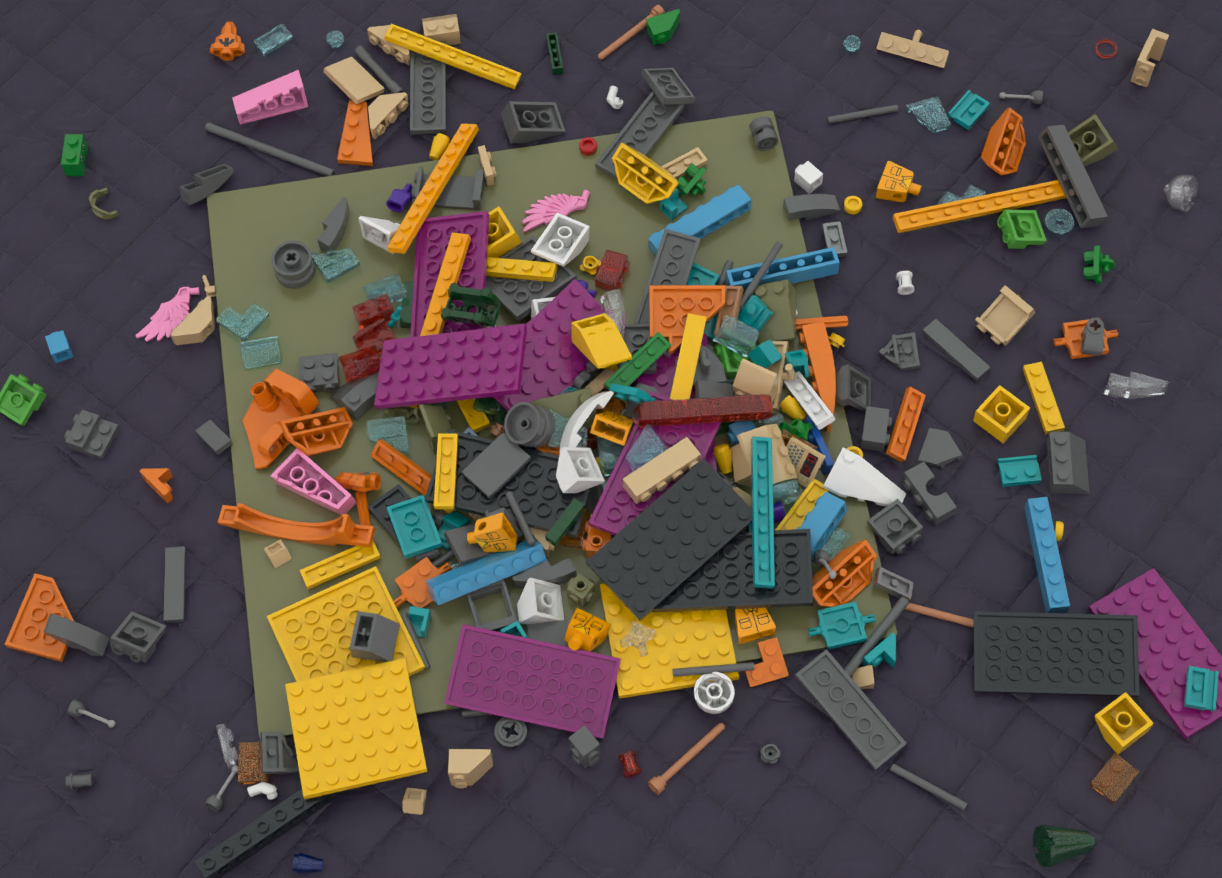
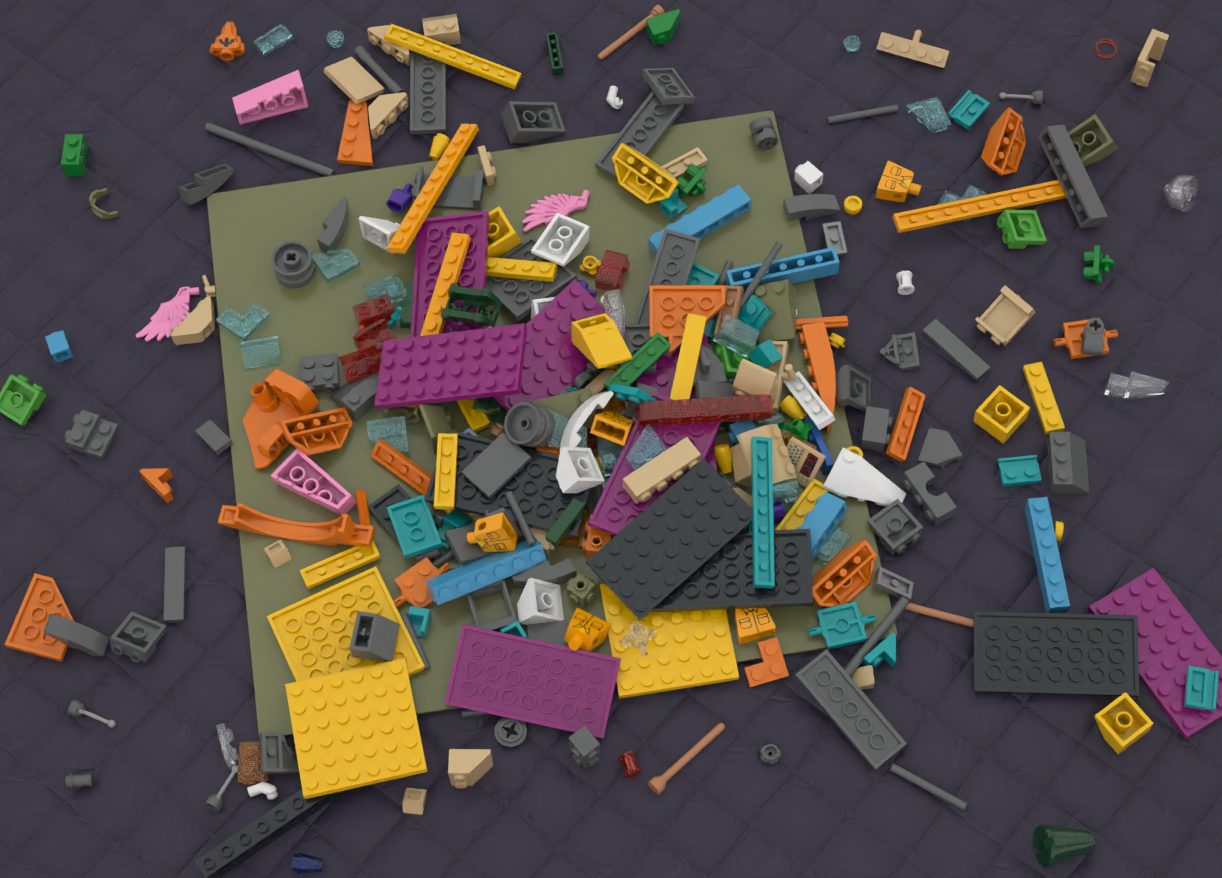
(359, 481): orange rock -> none
(588, 146): red tile -> none
(714, 696): white cylinder -> none
(715, 668): dark grey bar -> none
(798, 360): teal panel -> none
(823, 561): dark grey hinge -> none
(1059, 215): clear light blue gear -> none
(1114, 778): clear orange plate -> none

